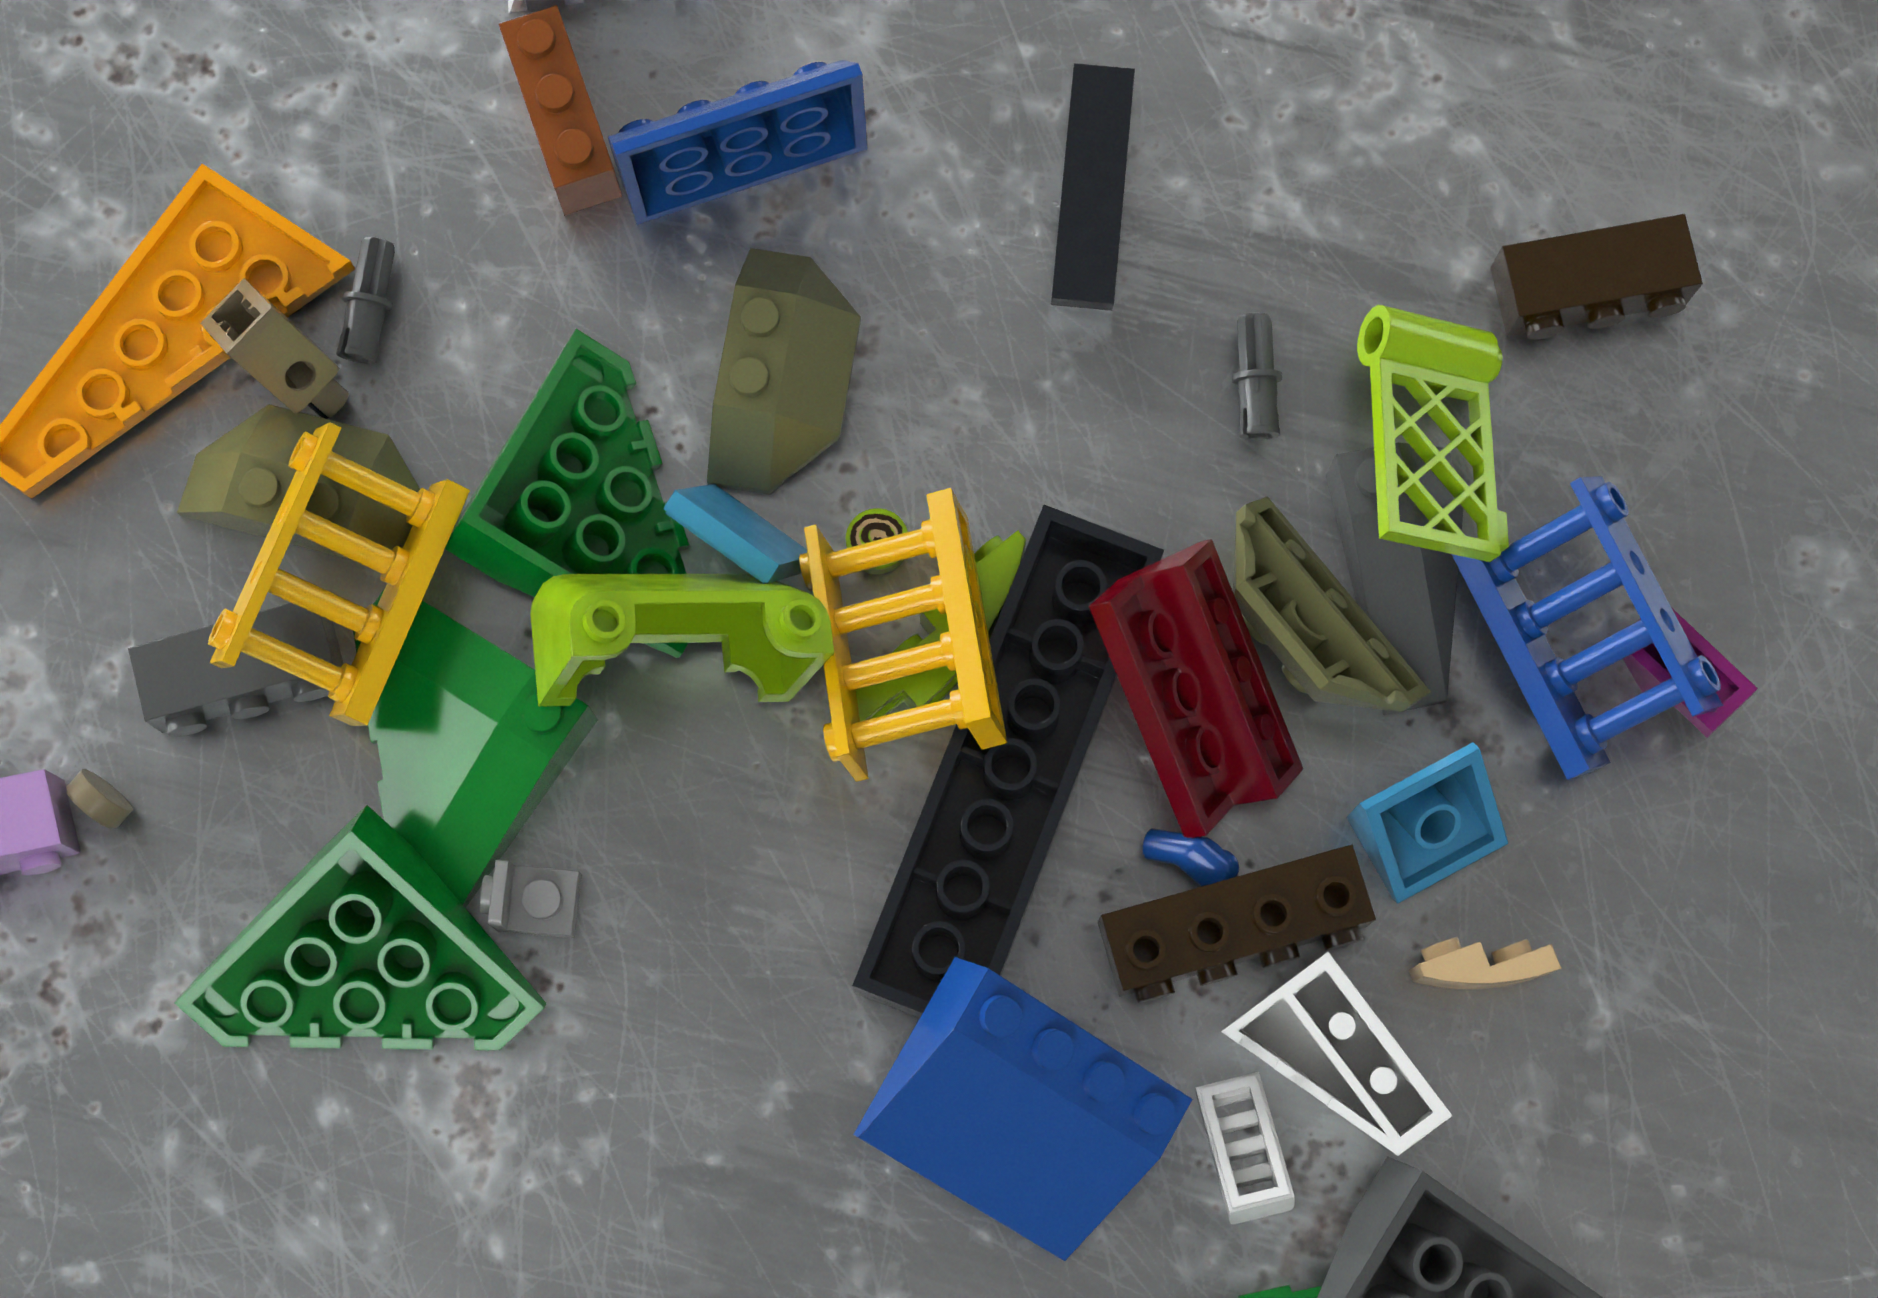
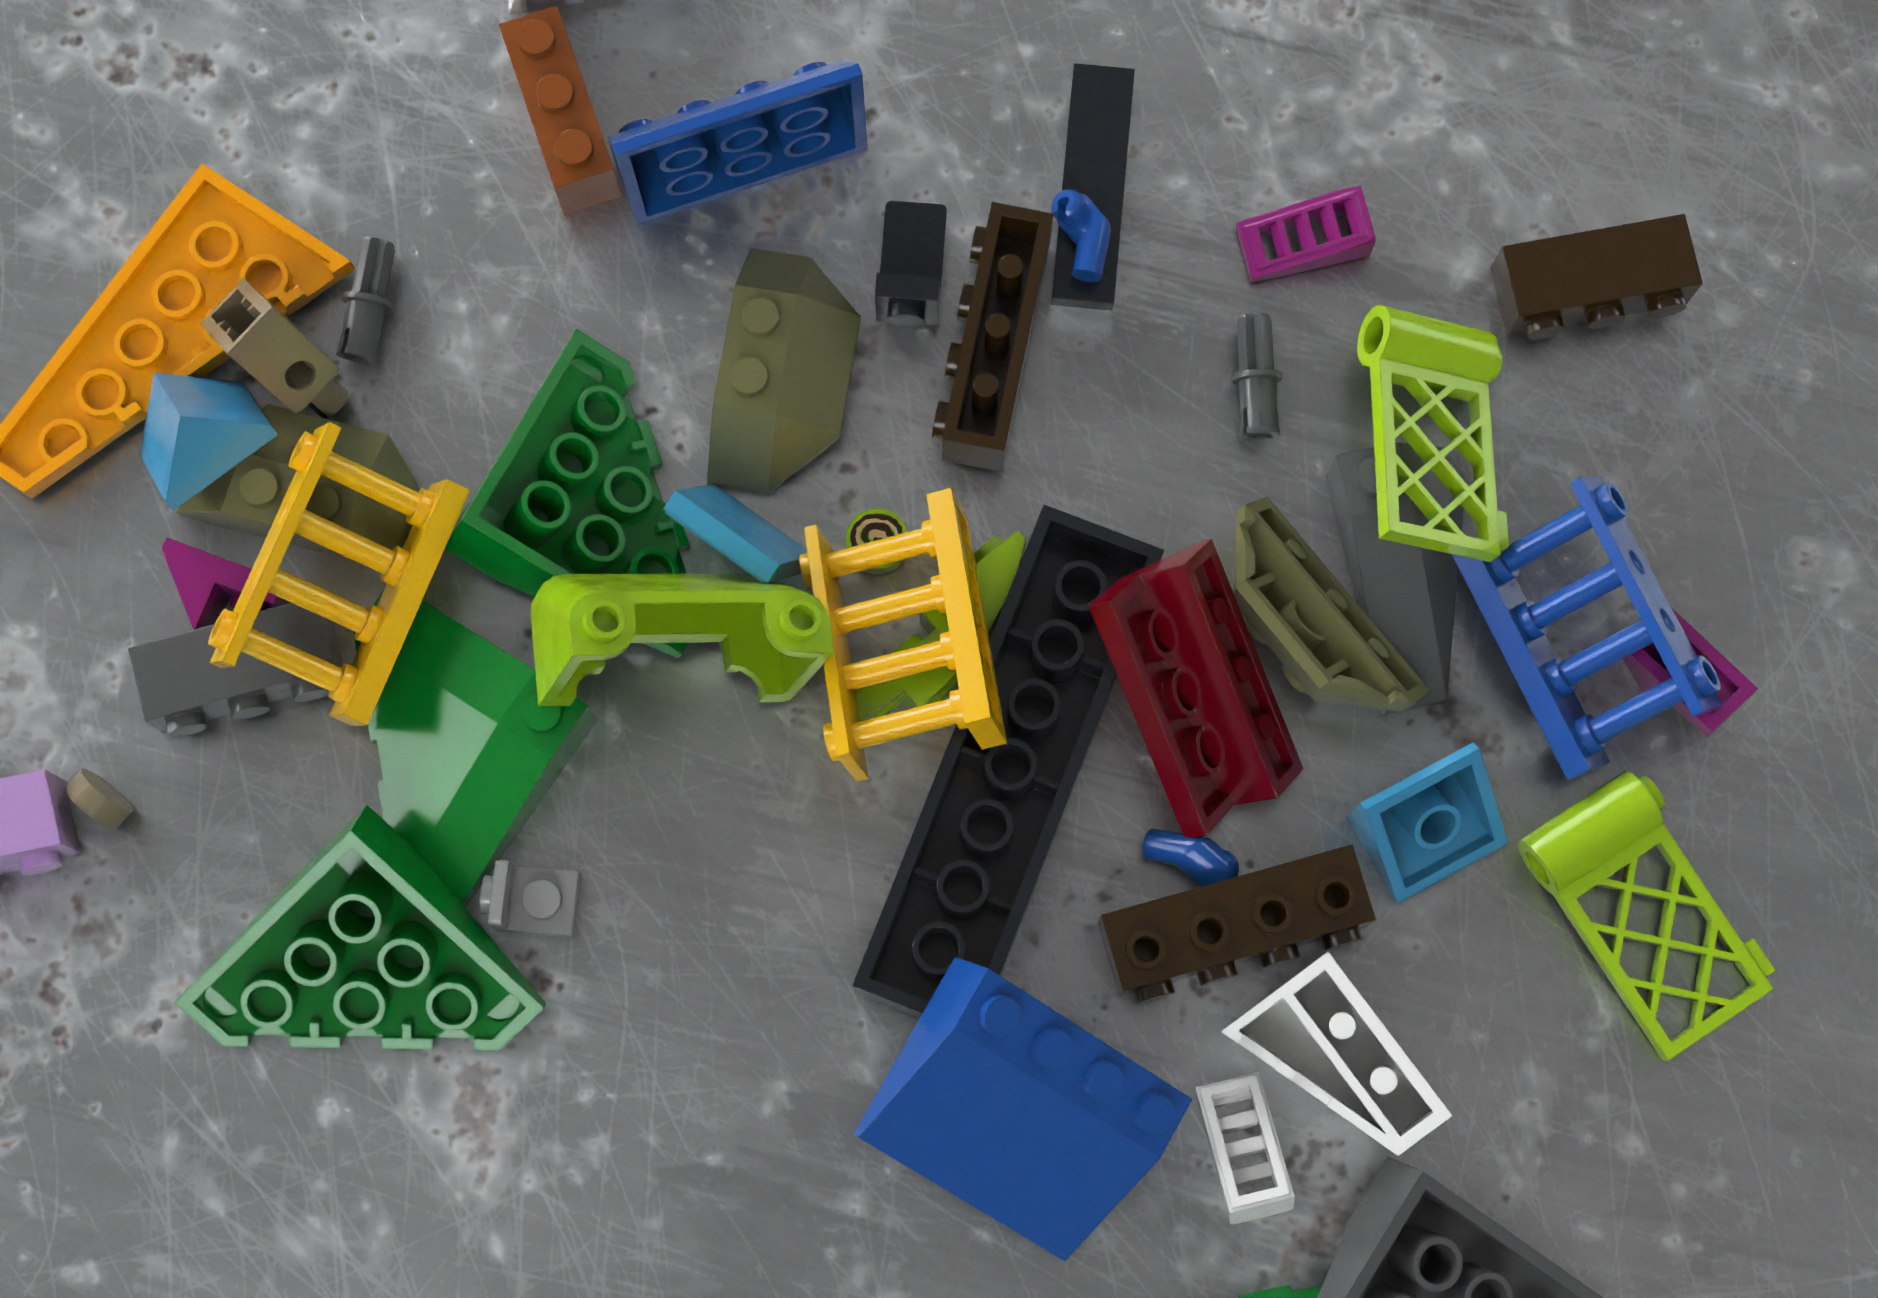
(199, 432): none -> dark azure slope
(207, 582): none -> magenta slope
(911, 264): none -> black bracket
(996, 336): none -> dark brown brick
(1088, 231): none -> blue arm
(1301, 215): none -> magenta slope
(1468, 967): tan slope -> none
(1598, 840): none -> lime piece

